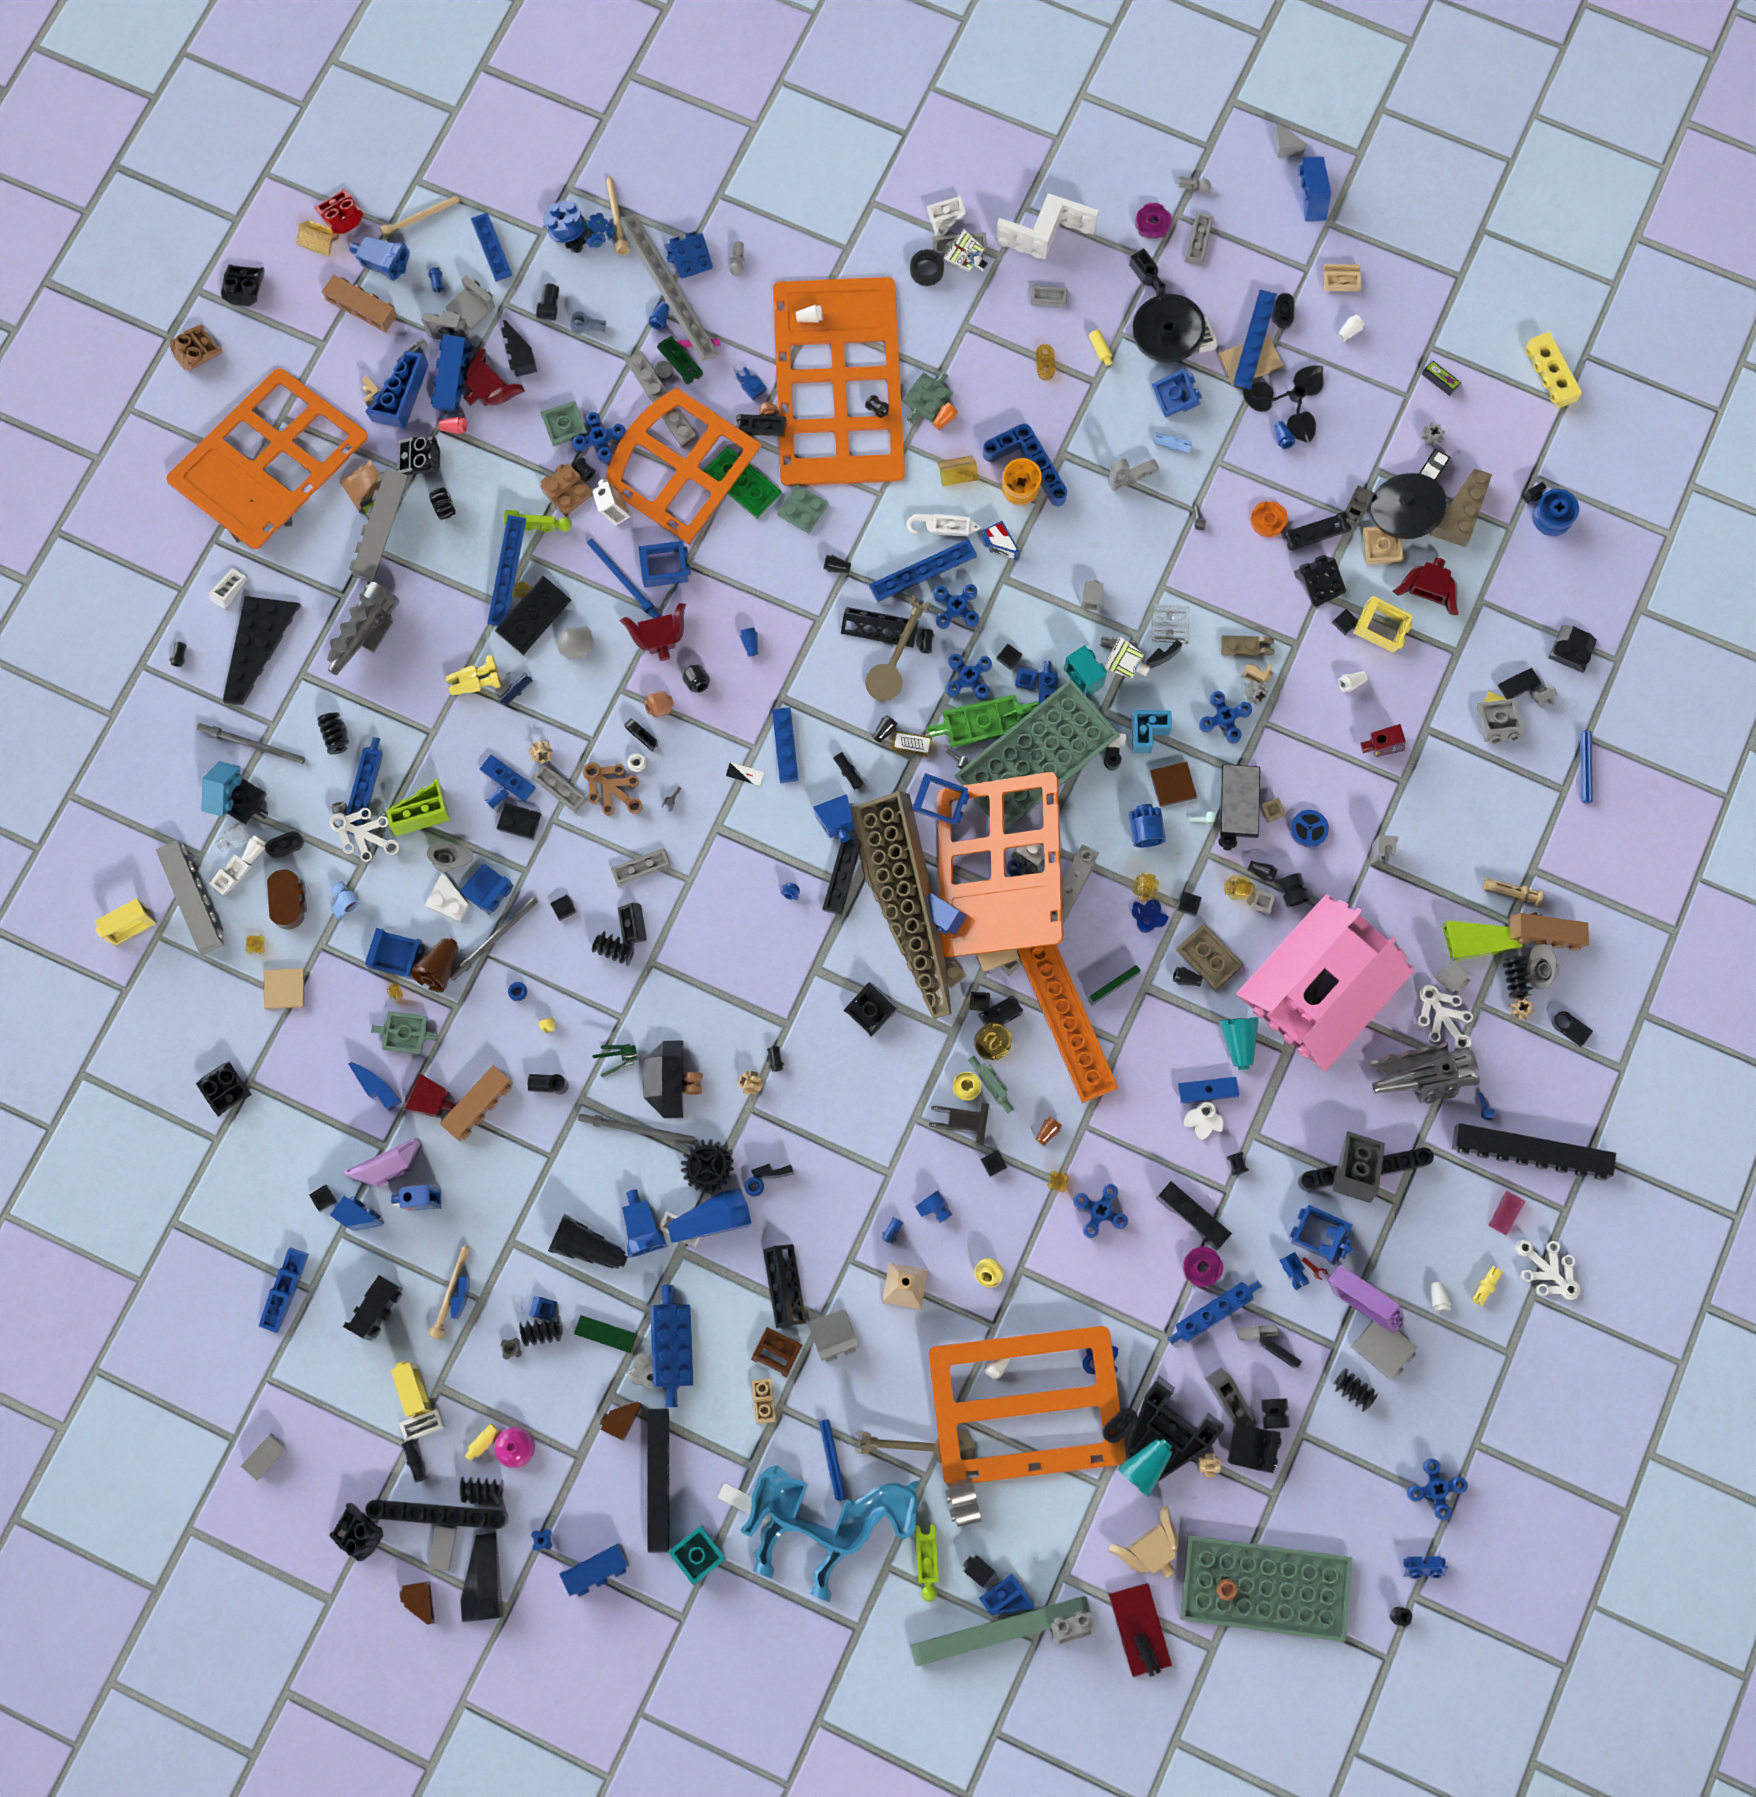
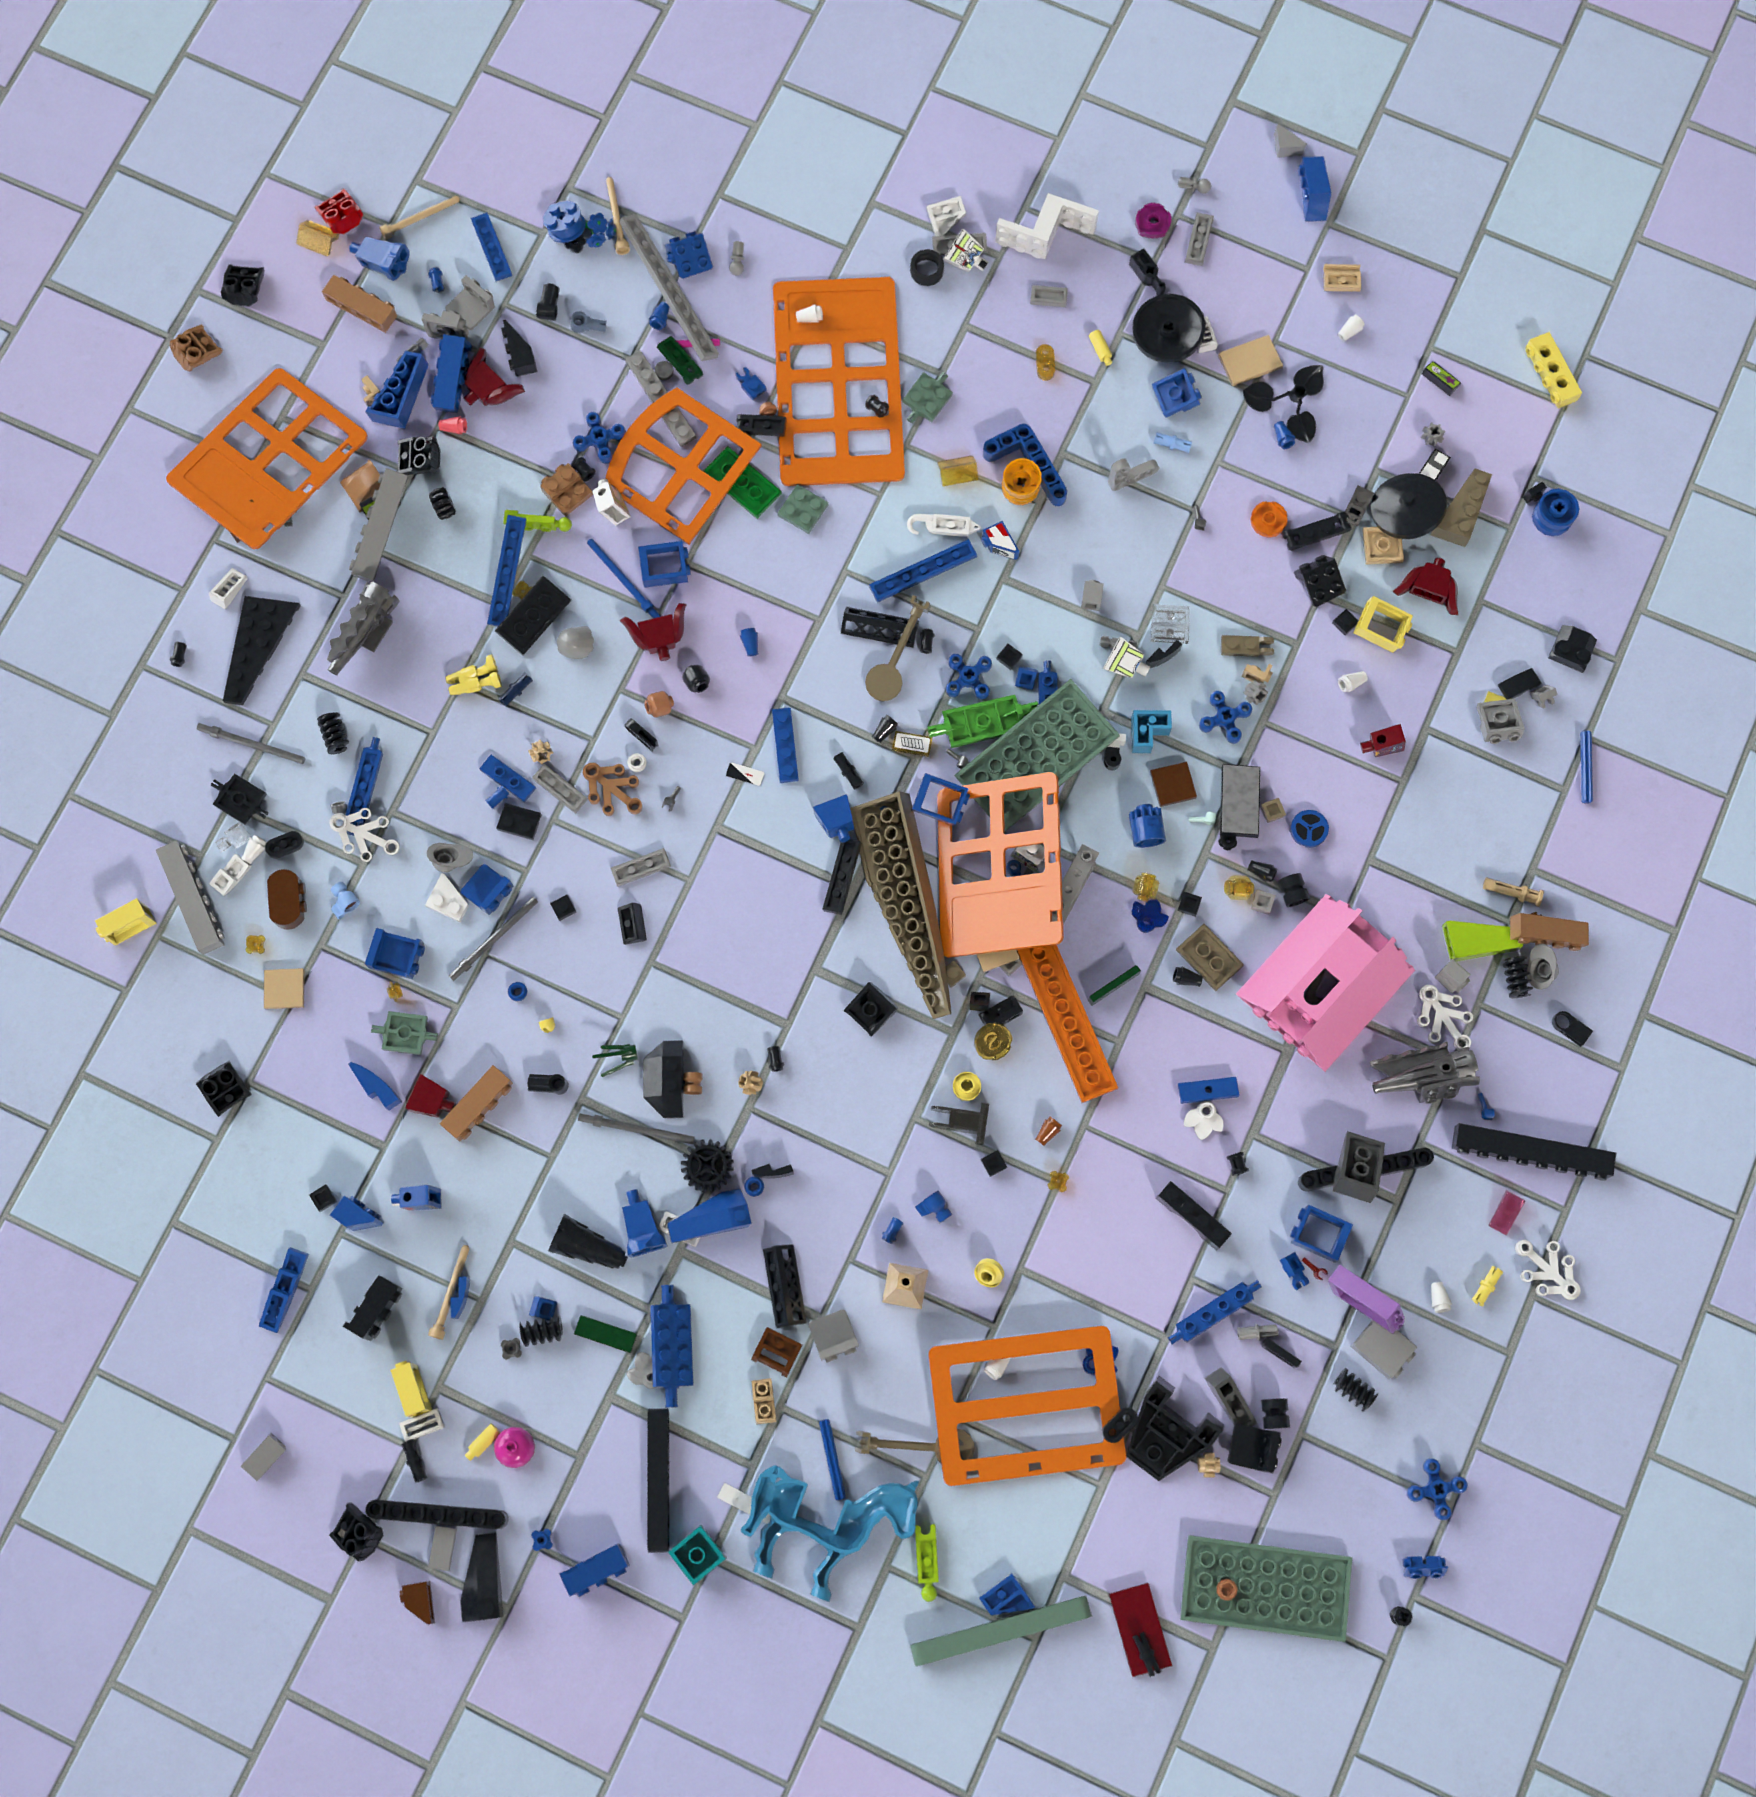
(218, 788): dark azure brick -> none
(386, 1165): lavender wedge -> none
(419, 811): lime wedge -> none
(436, 965): reddish brown cone -> none
(480, 1491): black piece -> none
(563, 423): sand green plate -> none
(613, 948): black piece -> none
(620, 1420): reddish brown slope -> none
(790, 891): blue plate -> none
(836, 564): black cone -> none
(945, 415): orange cone -> none
(945, 915): slope -> none
(953, 612): blue gear -> none
(964, 1502): flat silver brick -> none
(978, 1570): black brick -> none
(996, 1088): sand green plate -> none
(1072, 1628): light grey plate -> none
(1085, 670): teal brick -> none
(1104, 1203): blue gear -> none
(1147, 1465): teal cone -> none
(1153, 1549): tan torso -> none
(1213, 1262): magenta plate -> none
(1240, 1039): teal cone -> none
(1255, 339): blue plate -> none
(1284, 312): black plate -> none
(1339, 1236): blue hips -> none
(1382, 847): light grey hinge -> none
(1523, 1003): tan gear -> none

